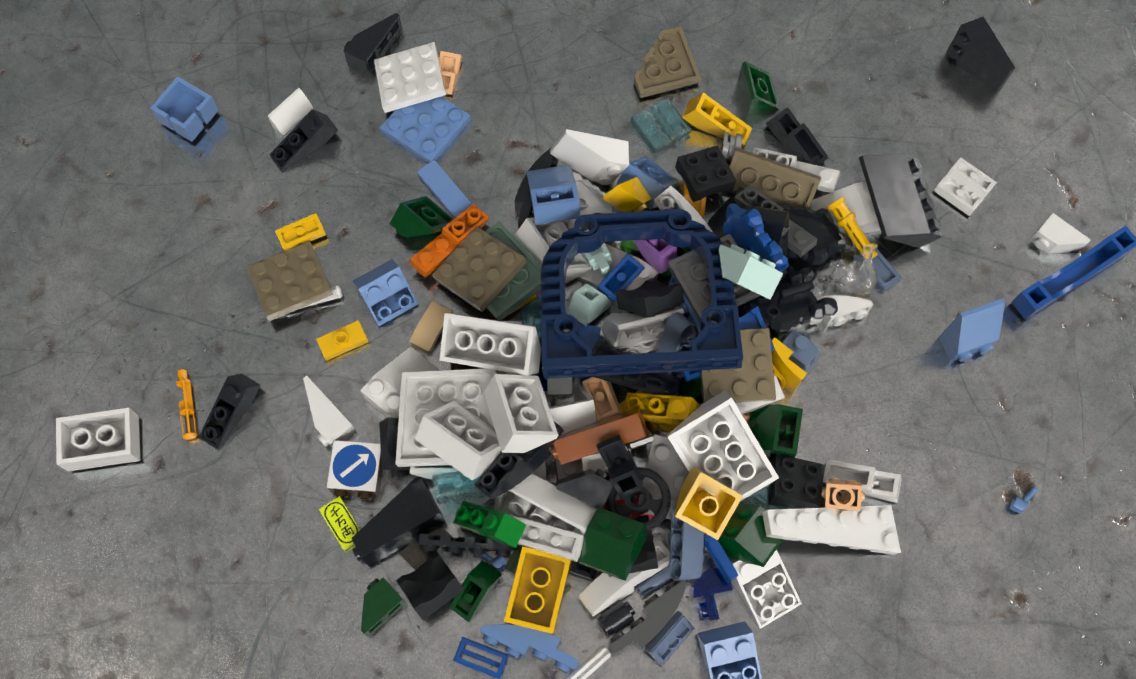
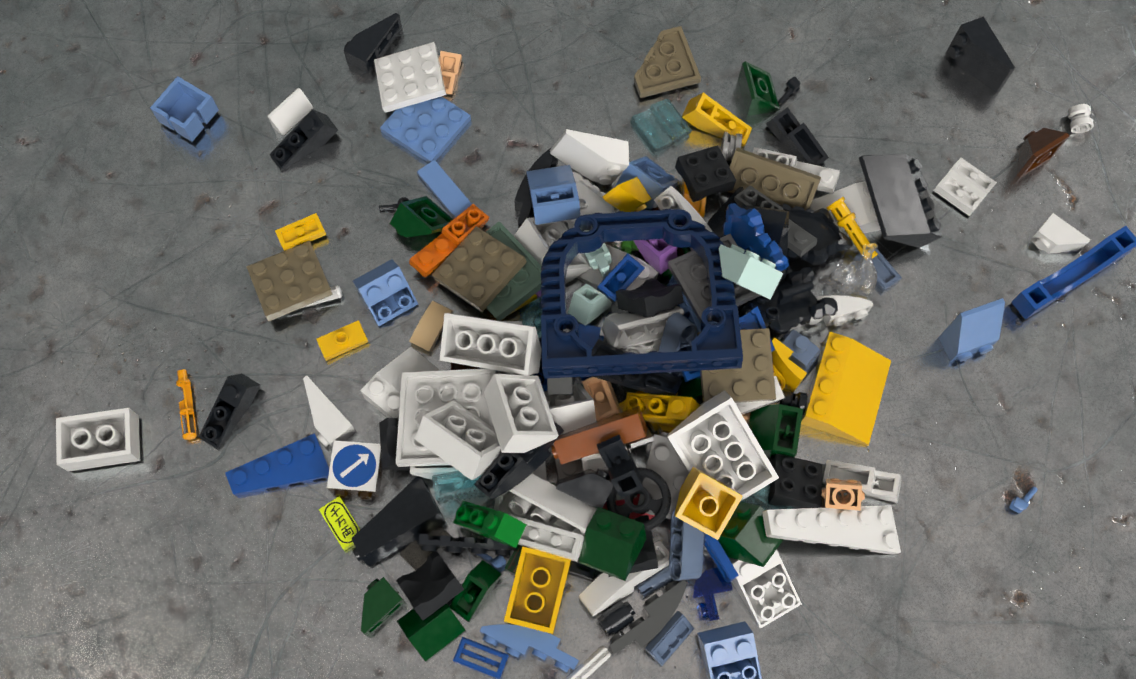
(289, 465): none -> blue wing
(392, 206): none -> black hand
(433, 633): none -> dark green slope
(793, 85): none -> black hand
(794, 400): none -> black wheel
(846, 389): none -> yellow slope
(1039, 148): none -> reddish brown slope
(1080, 118): none -> white wheel

